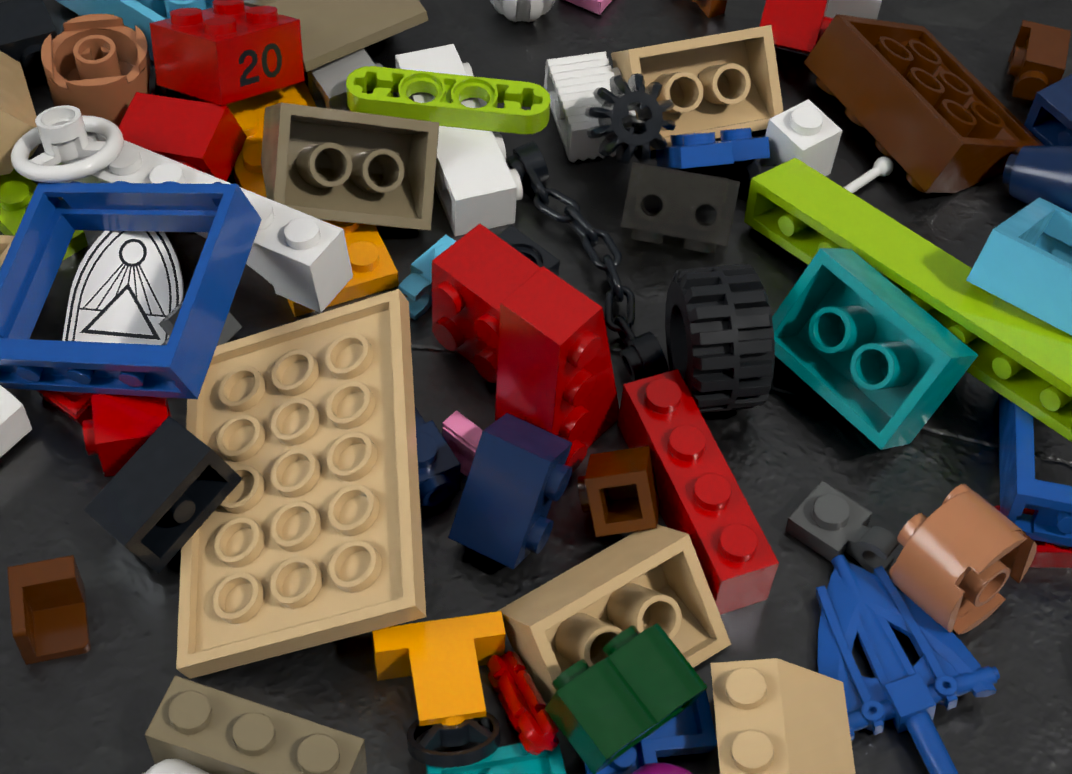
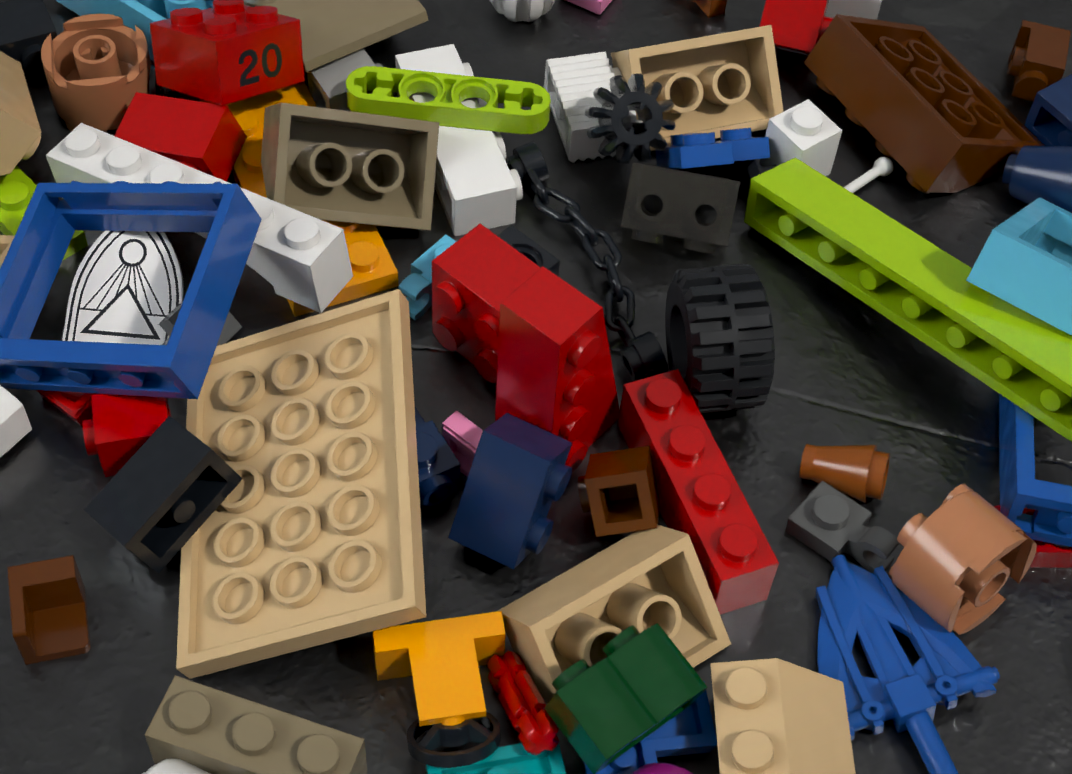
(65, 138): white piece -> none
(850, 469): none -> dark orange cone
(867, 347): teal brick -> none

